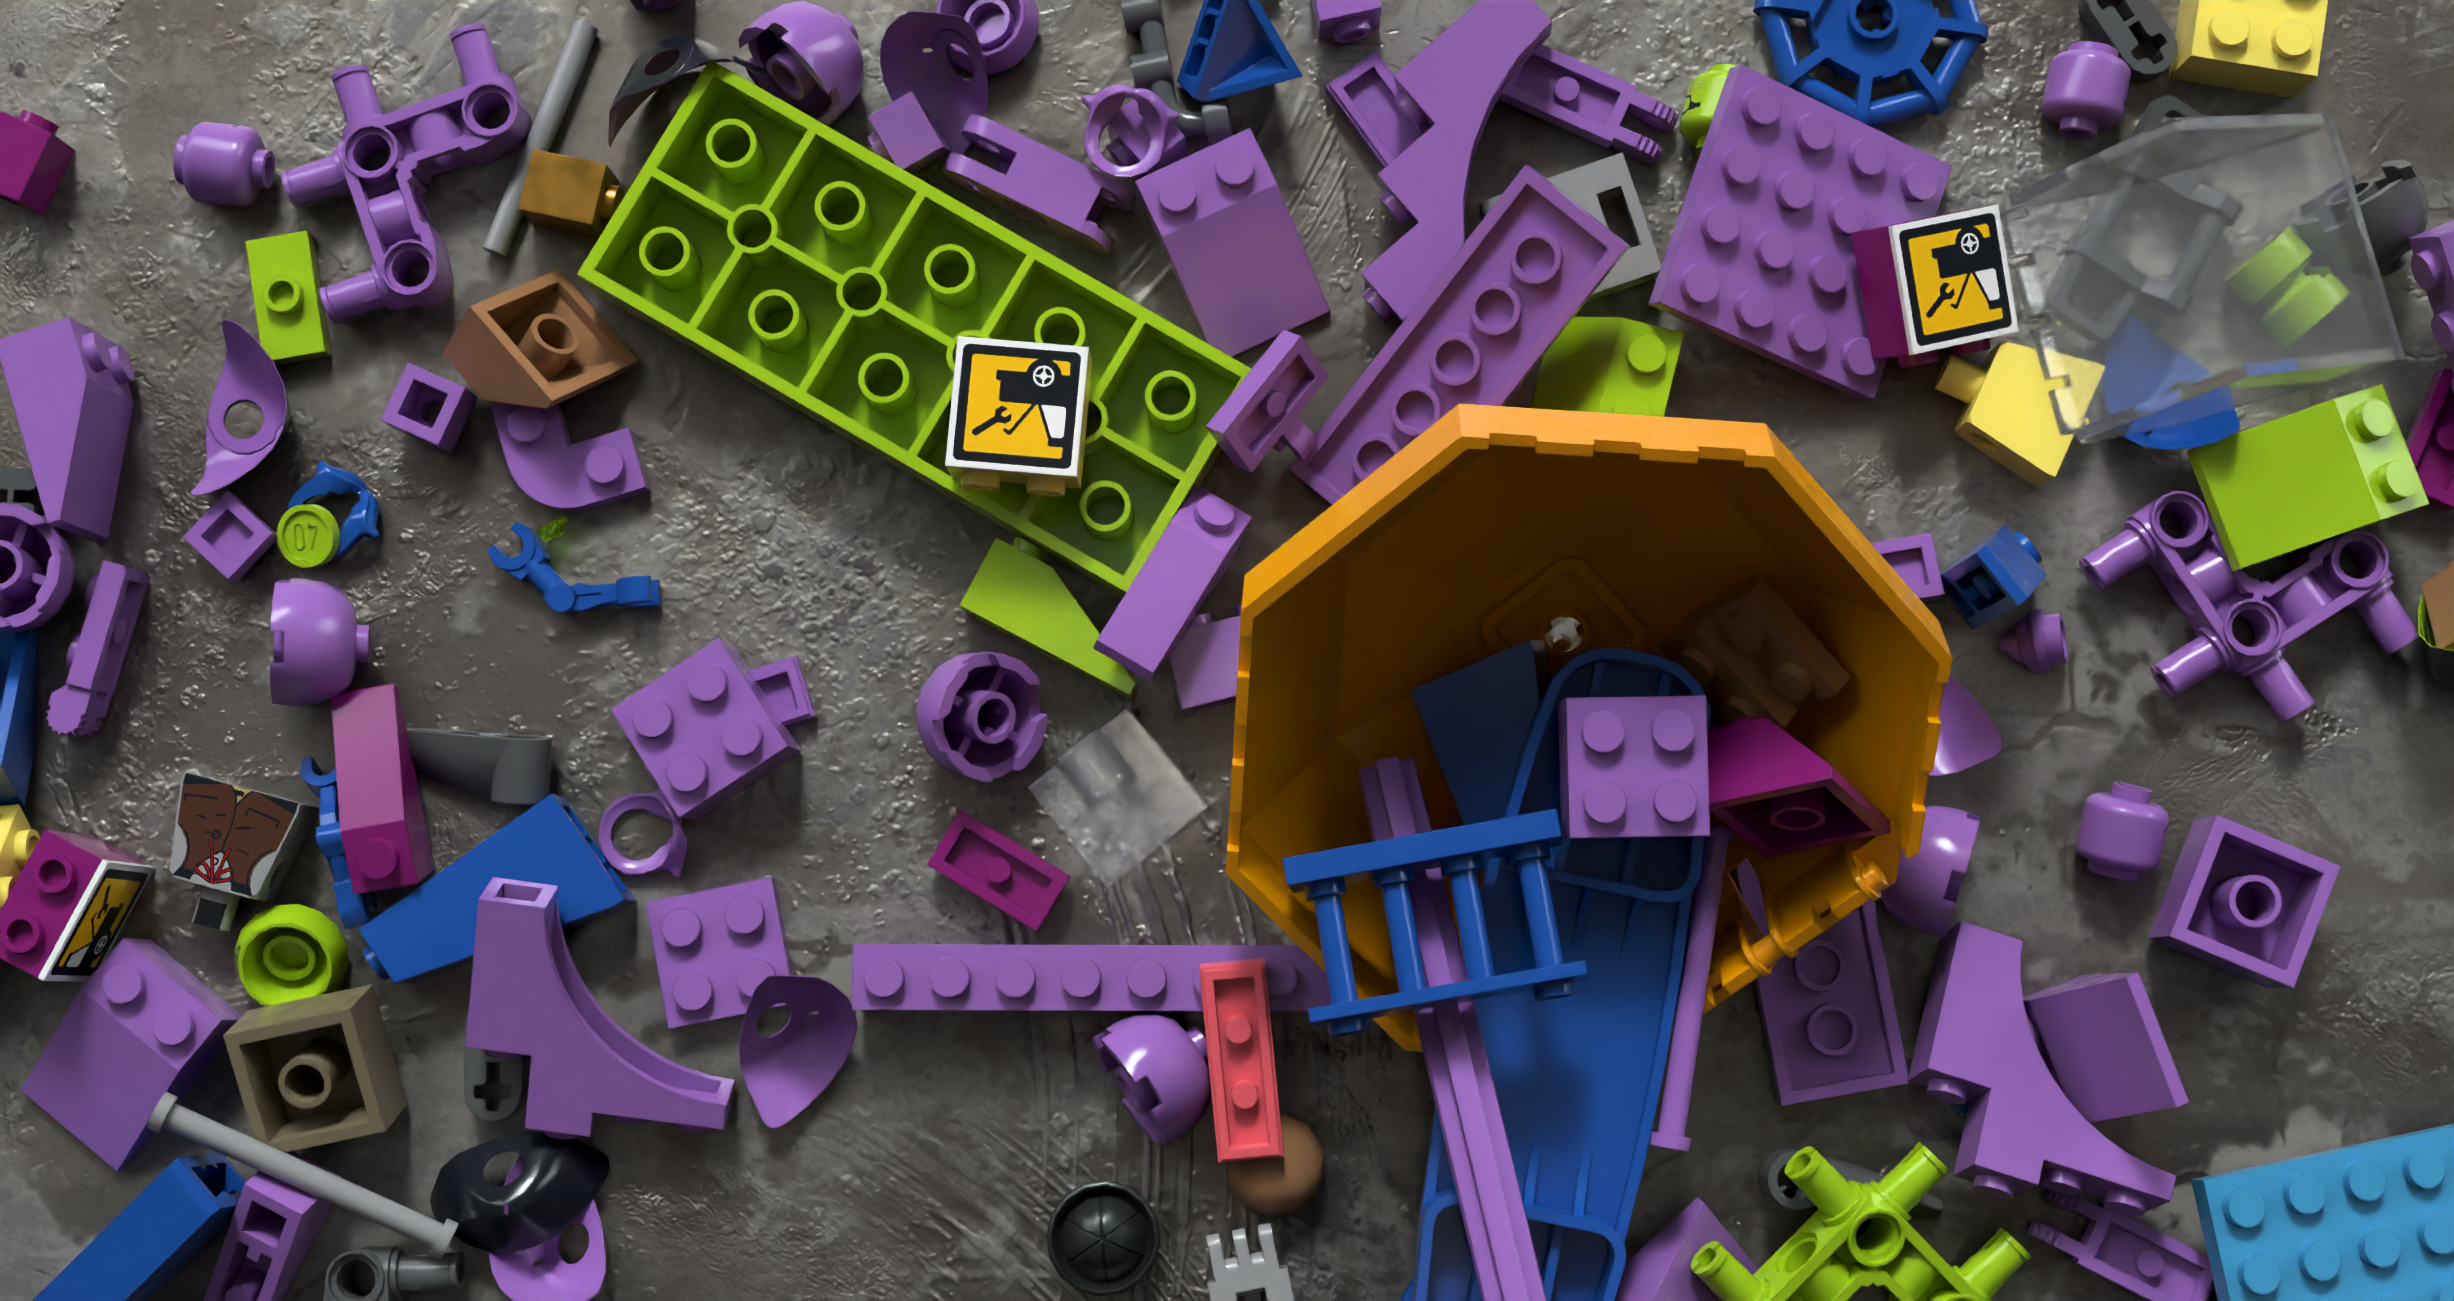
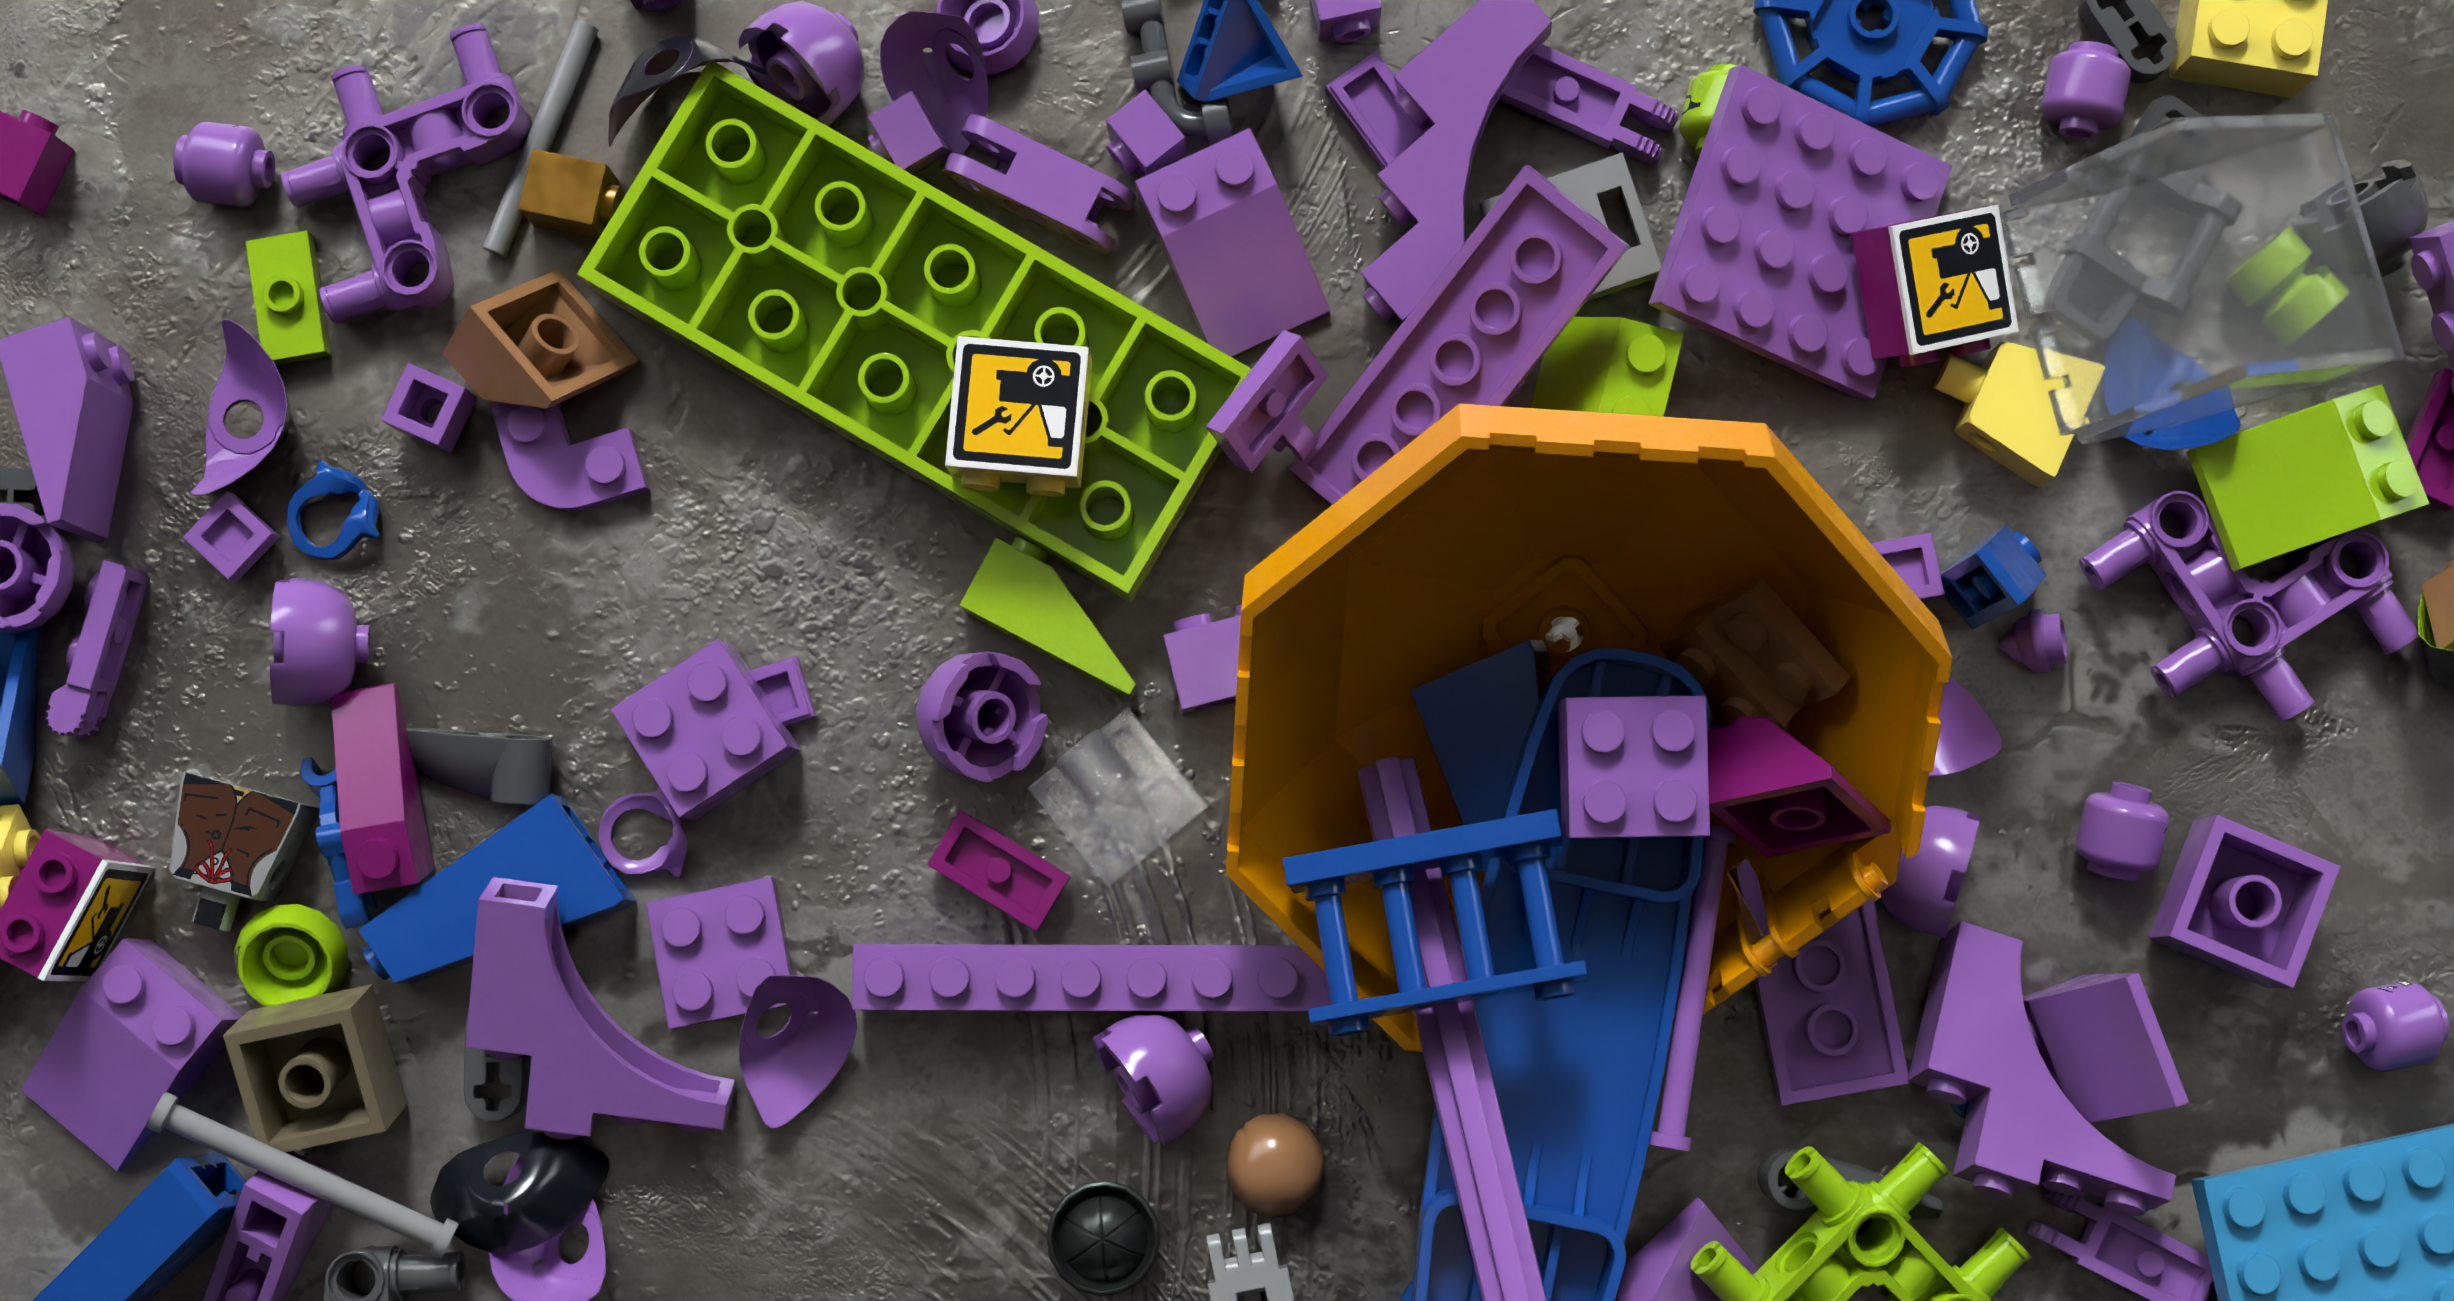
(308, 535): lime piece -> none
(552, 529): clear neon green piece -> none
(562, 597): blue piece -> none
(1101, 112): medium lavender piece -> none
(1173, 582): medium lavender slope -> none
(1241, 1060): coral tile -> none
(2396, 1026): none -> medium lavender head

